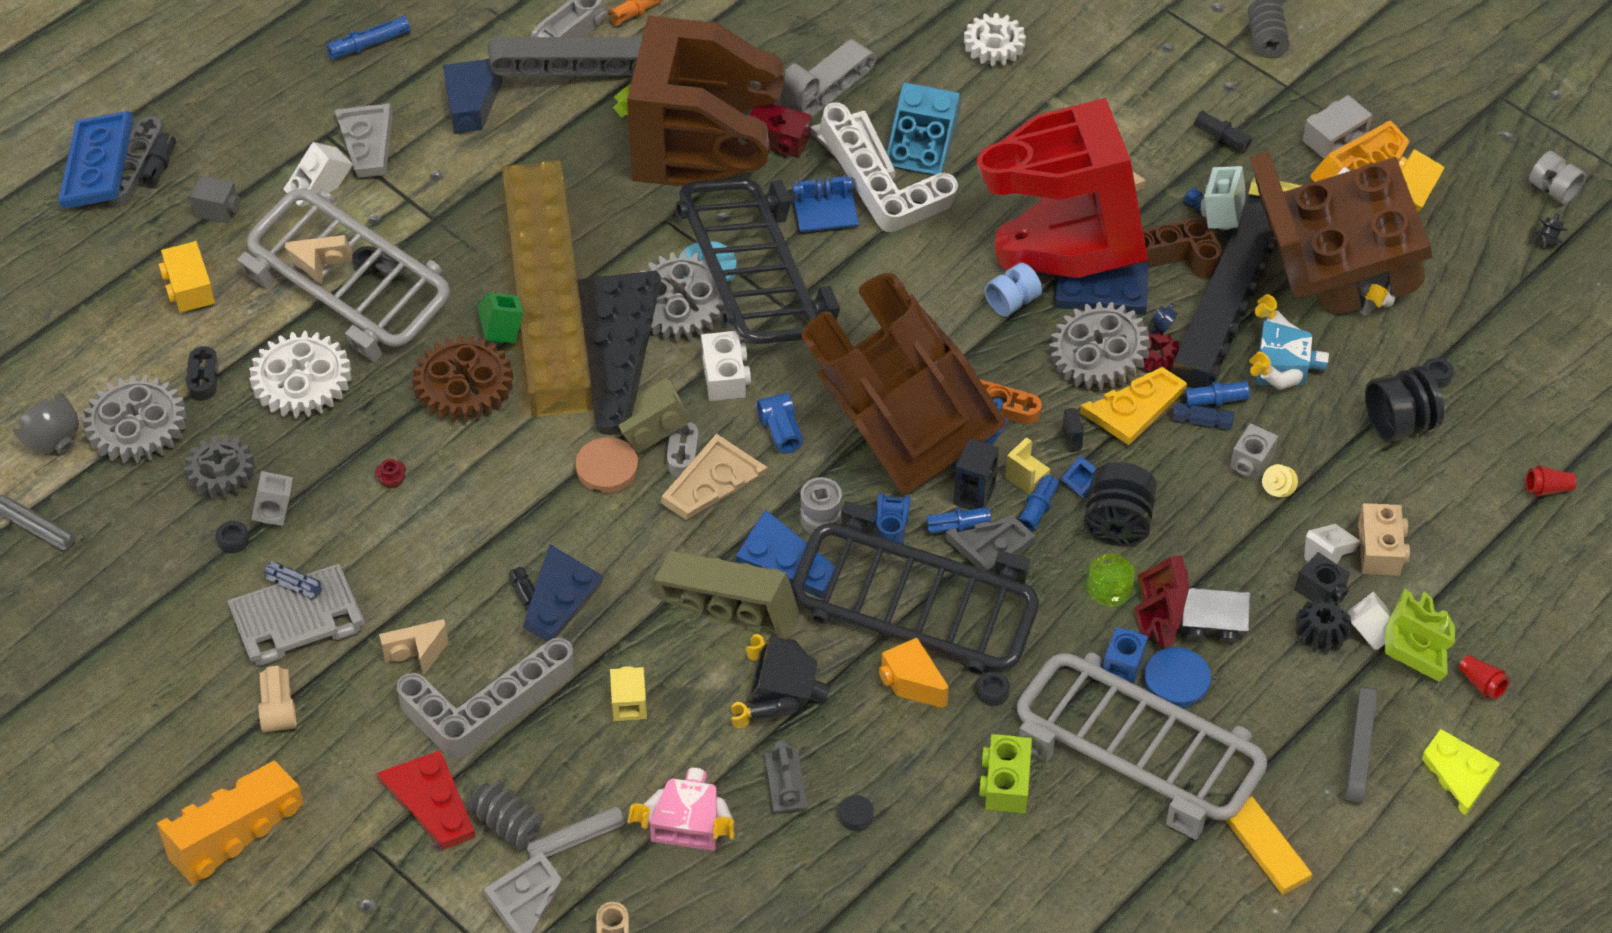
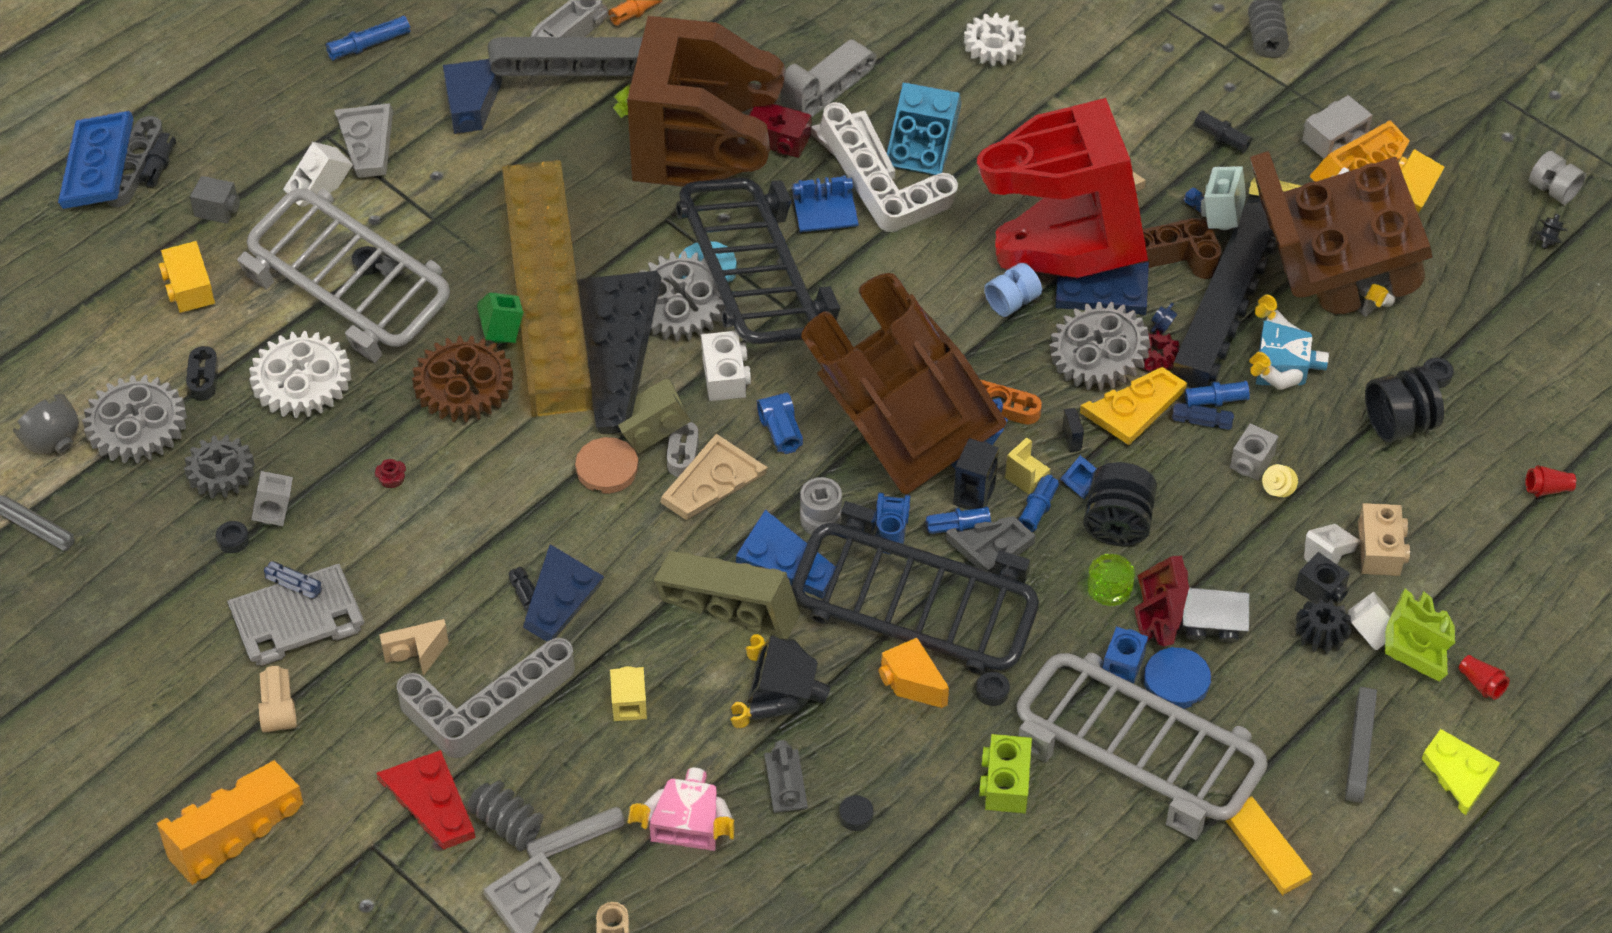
(314, 253): tan slope -> none

